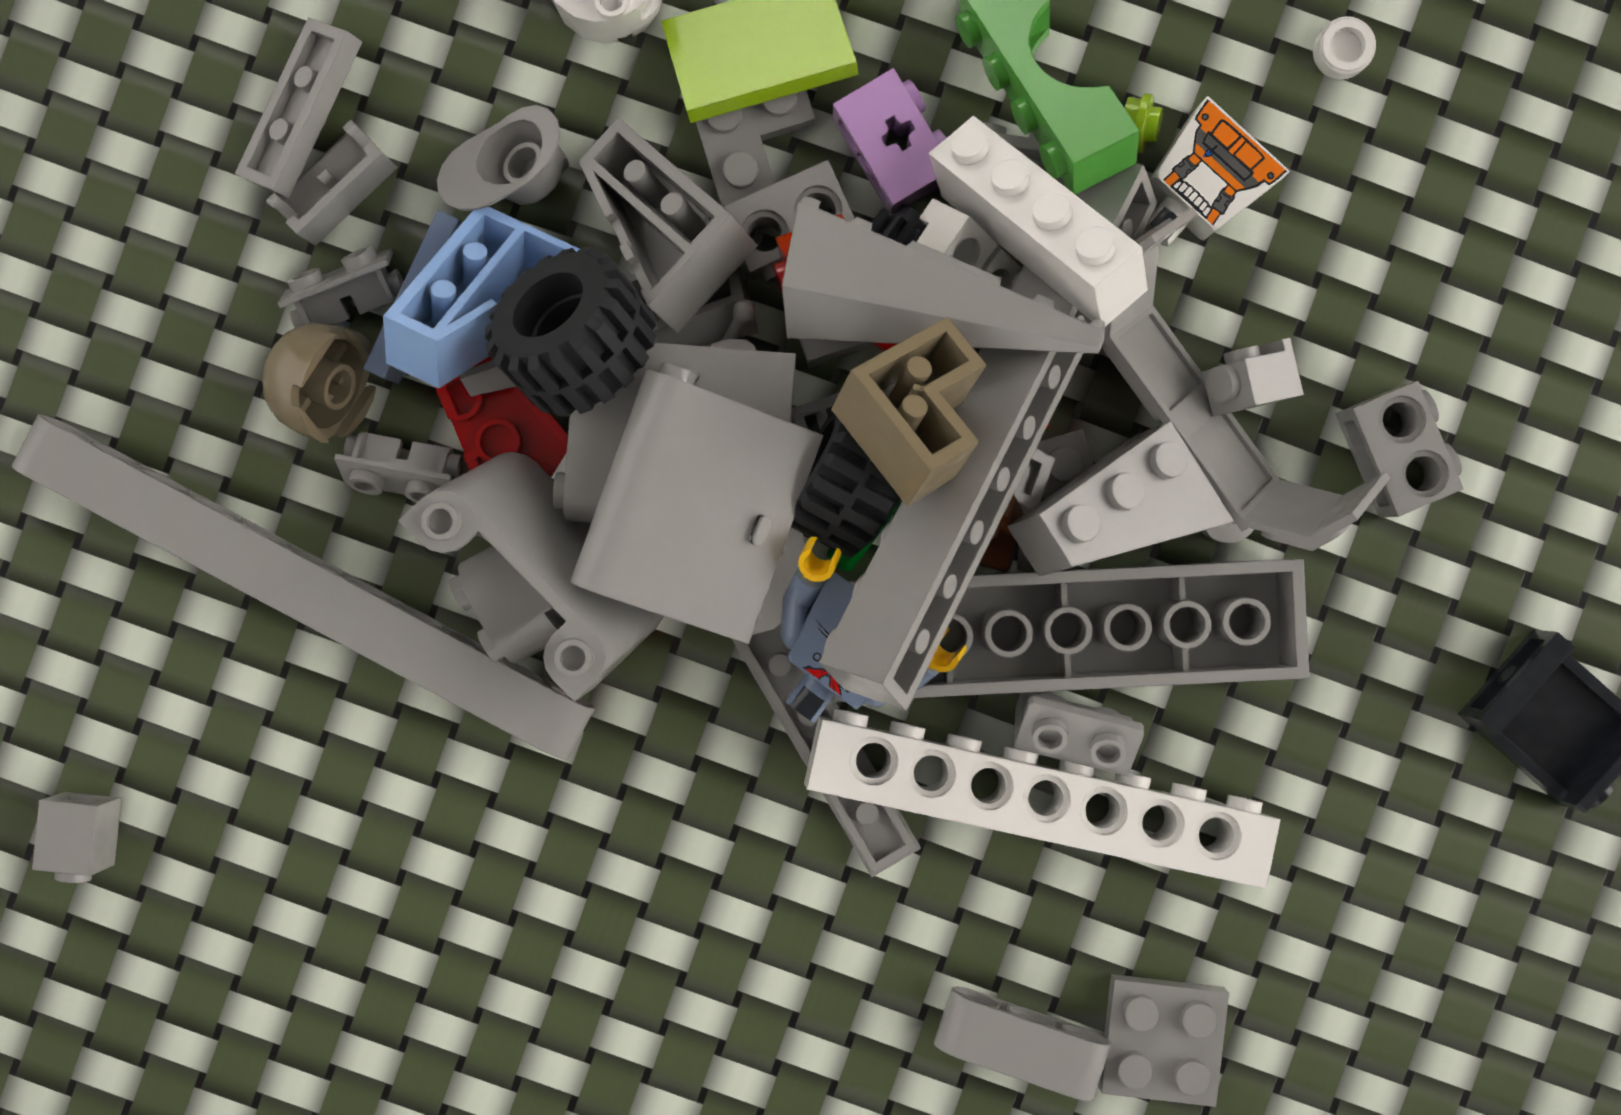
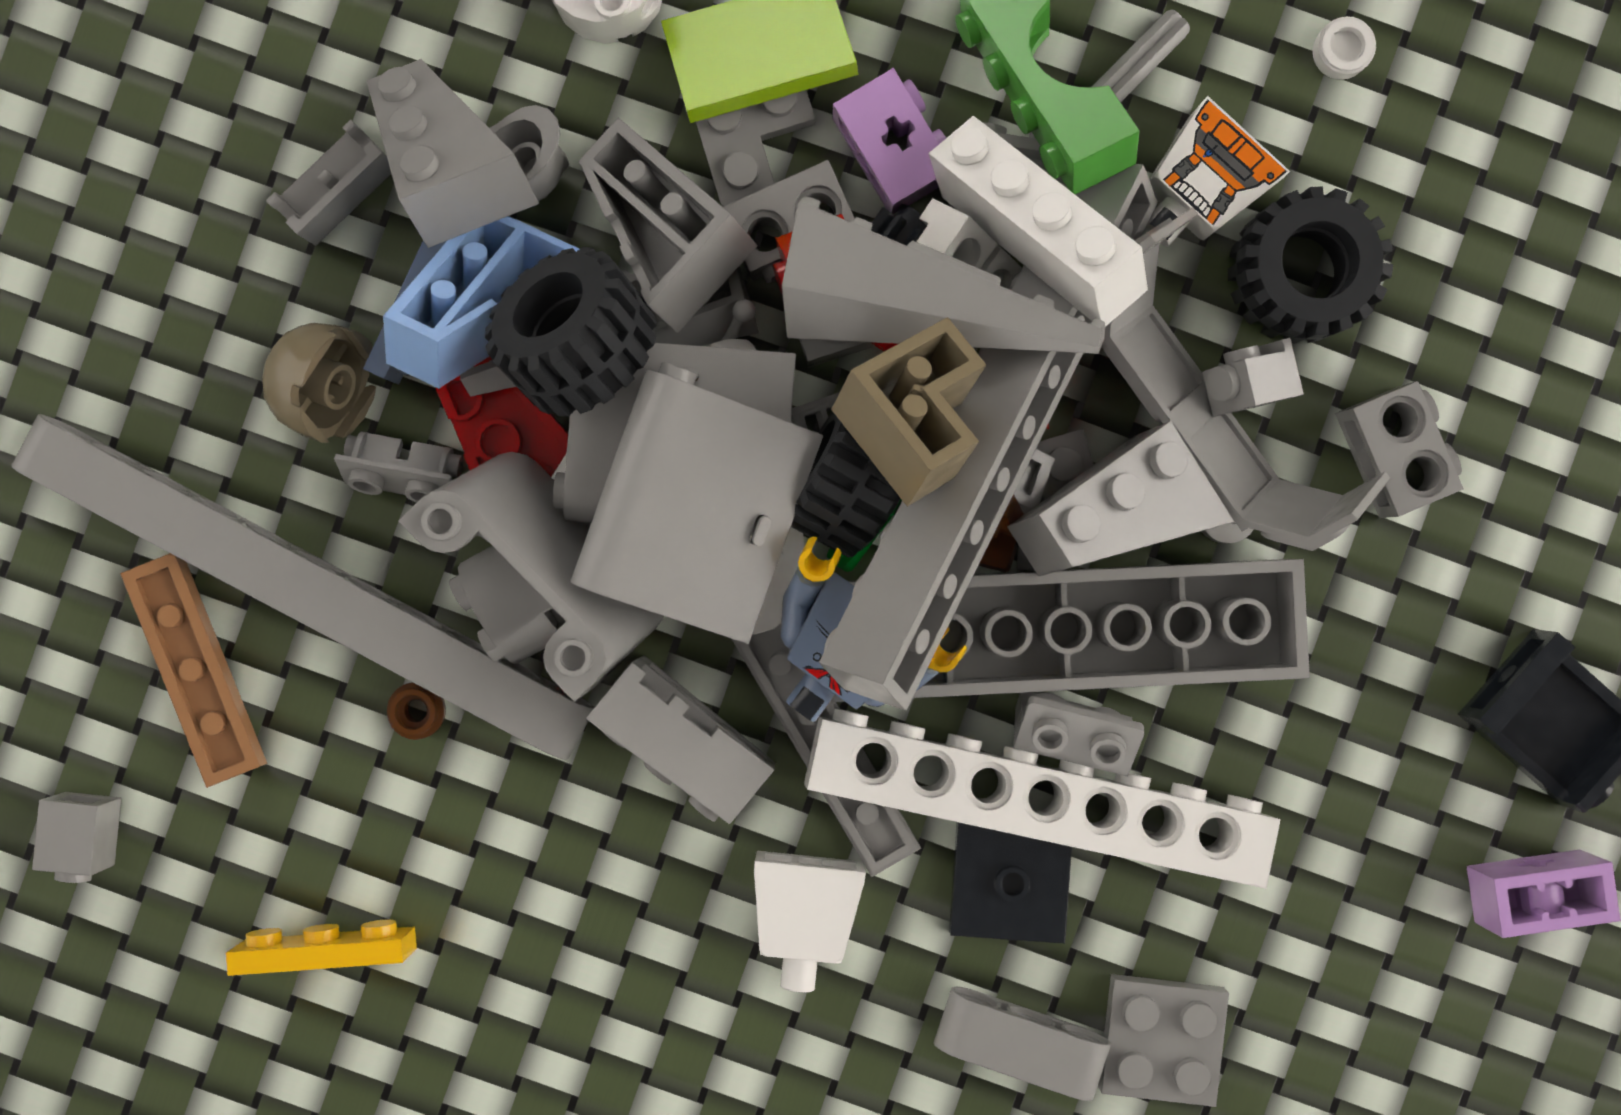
(193, 669): none -> medium nougat plate
(298, 107): light grey plate -> none
(321, 948): none -> yellow plate
(362, 277): light grey hinge -> none
(404, 723): none -> reddish brown plate
(443, 157): none -> light grey wedge
(682, 740): none -> light grey wedge
(805, 911): none -> white torso
(1009, 886): none -> black plate
(1145, 54): none -> light grey axle
(1146, 118): lime plate -> none
(1345, 236): none -> black tyre
(1543, 893): none -> lavender brick

